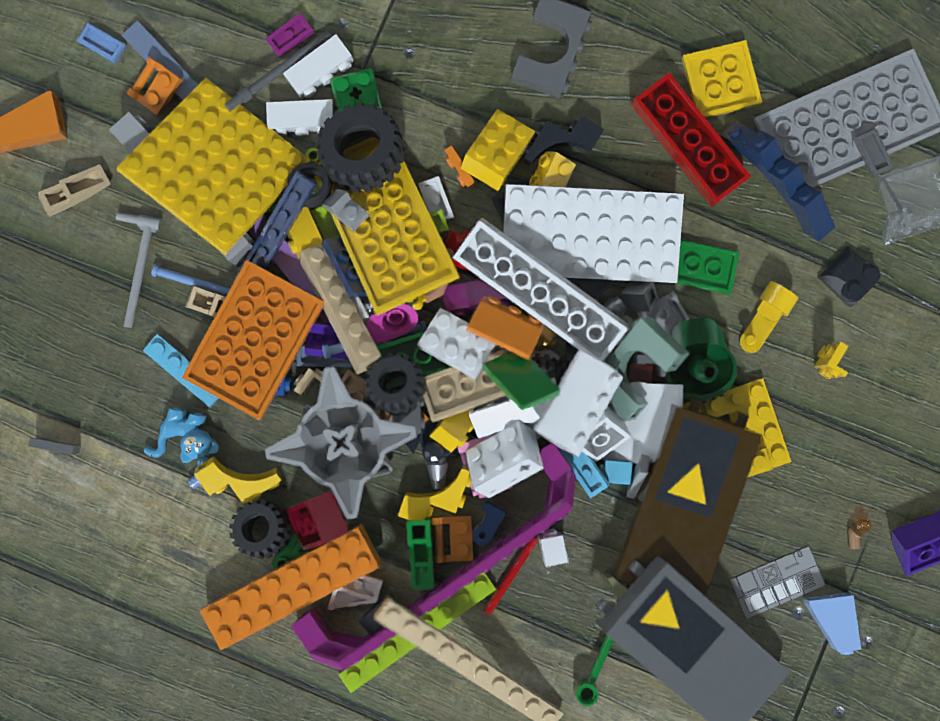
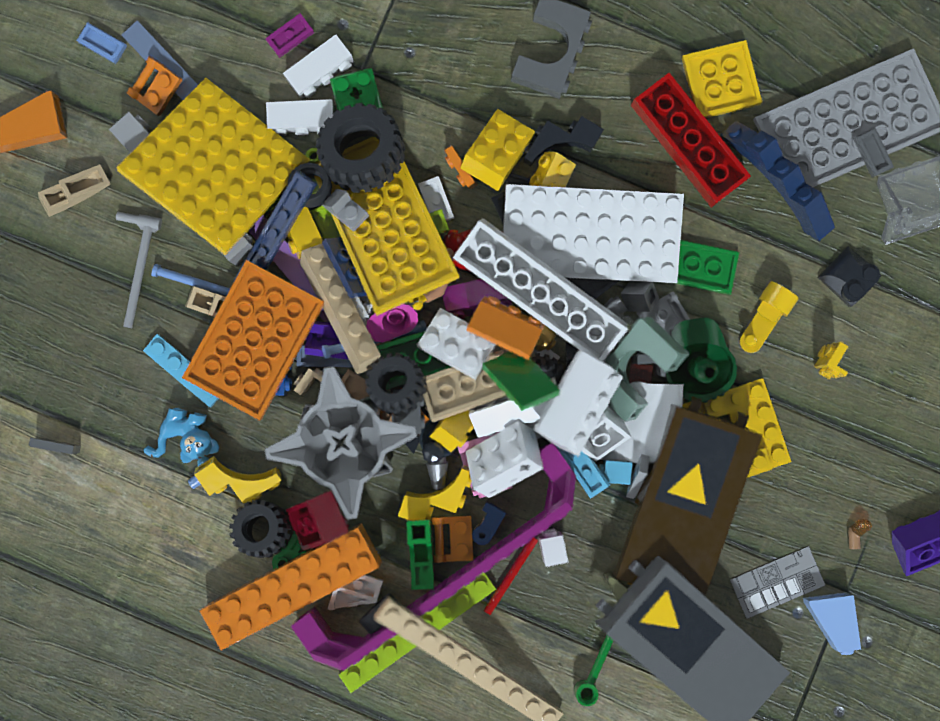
(245, 94): dark grey bar -> none

